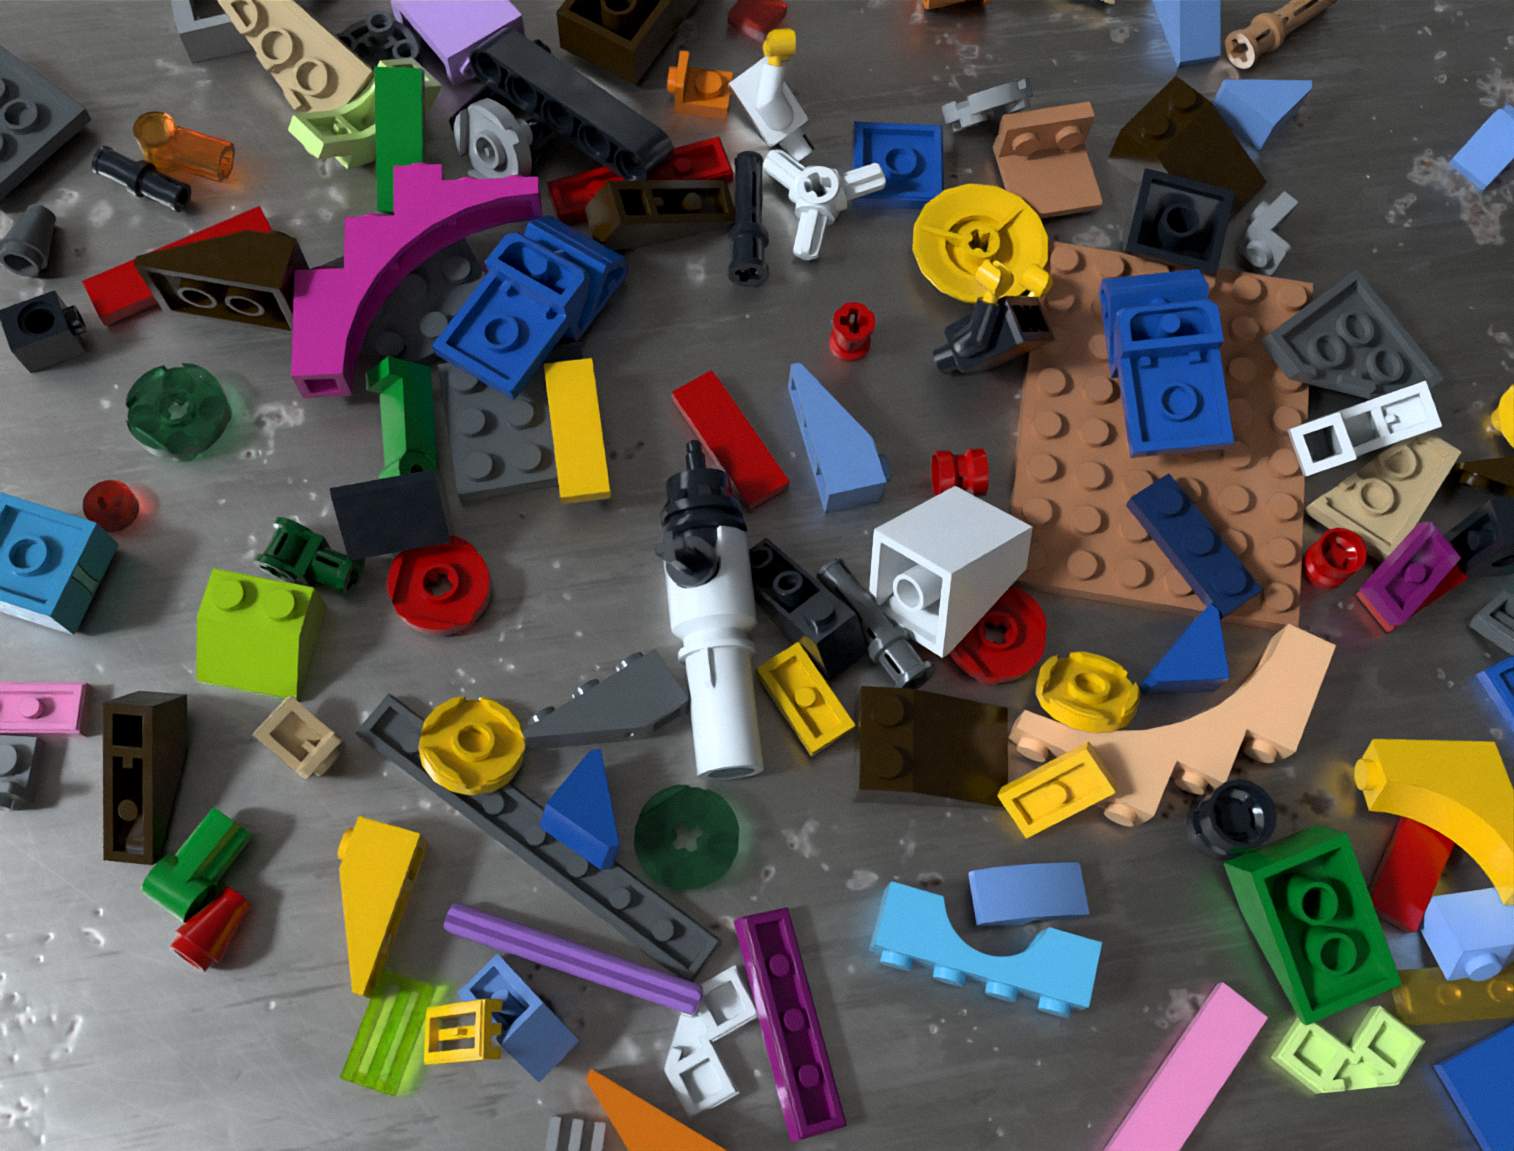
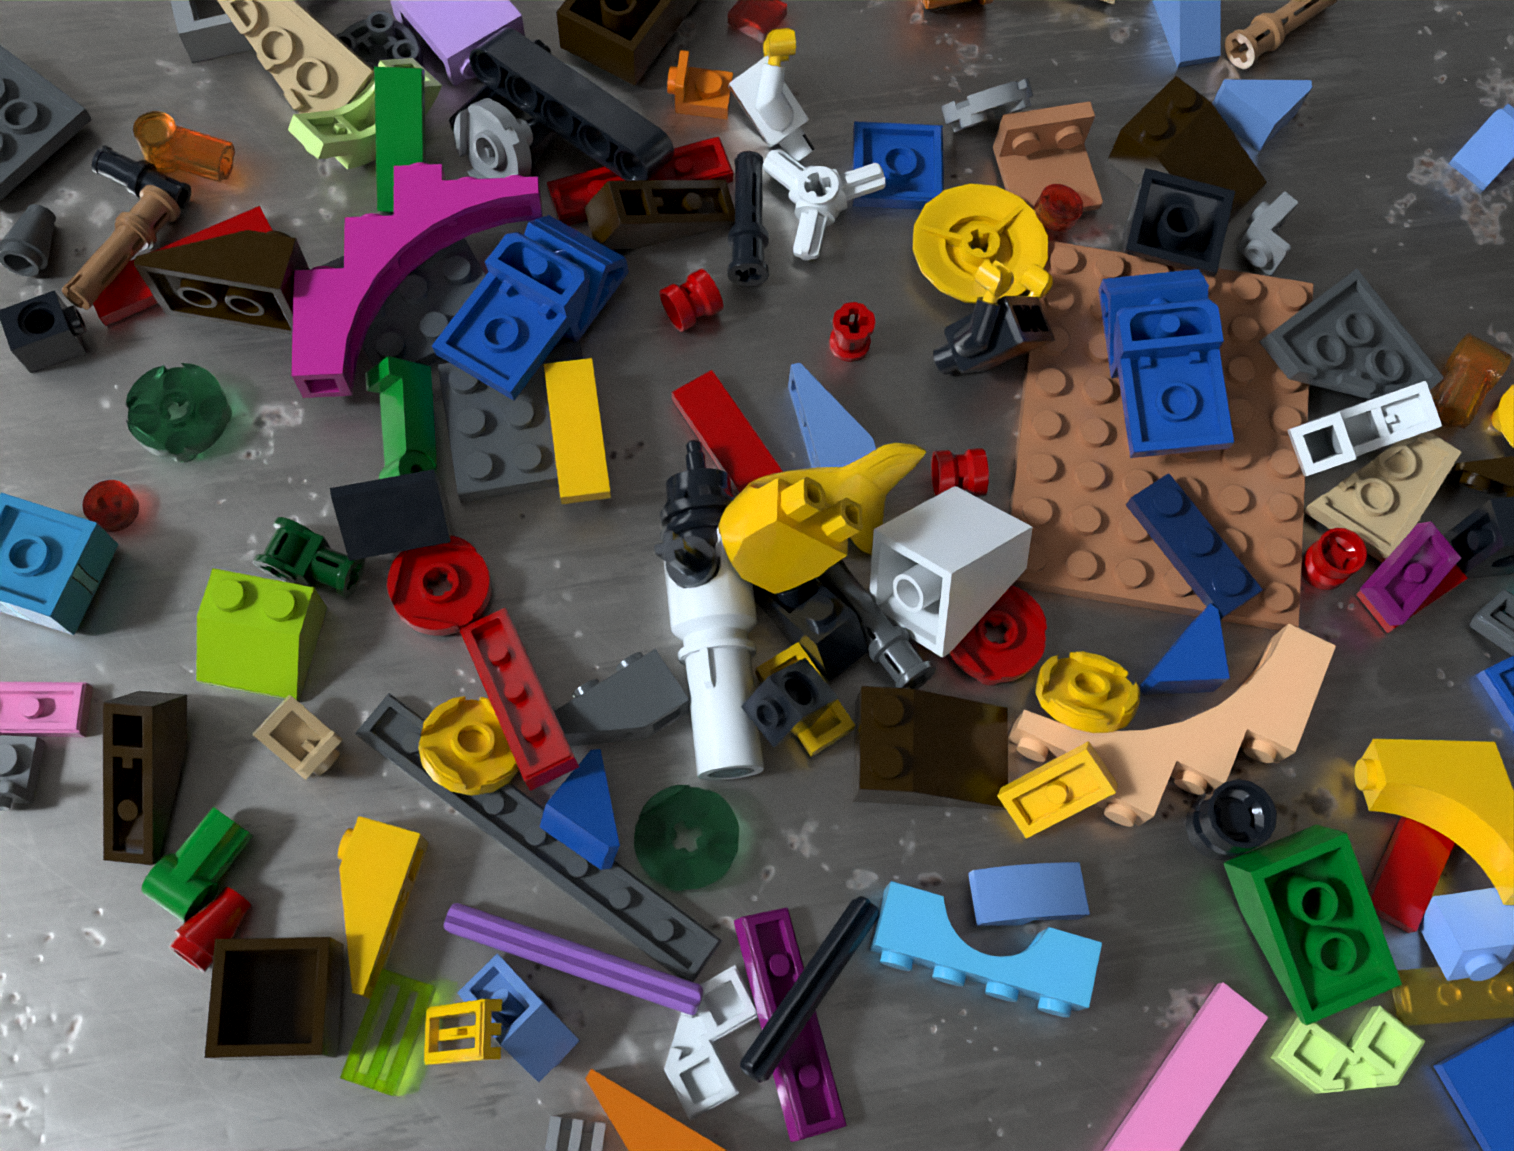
(132, 233): none -> medium nougat pin
(275, 999): none -> dark brown piece
(518, 699): none -> red tile
(691, 300): none -> red wheel
(789, 702): none -> black brick
(801, 519): none -> yellow hips
(809, 990): none -> black axle
(1058, 207): none -> clear red tile
(1472, 372): none -> clear orange piece

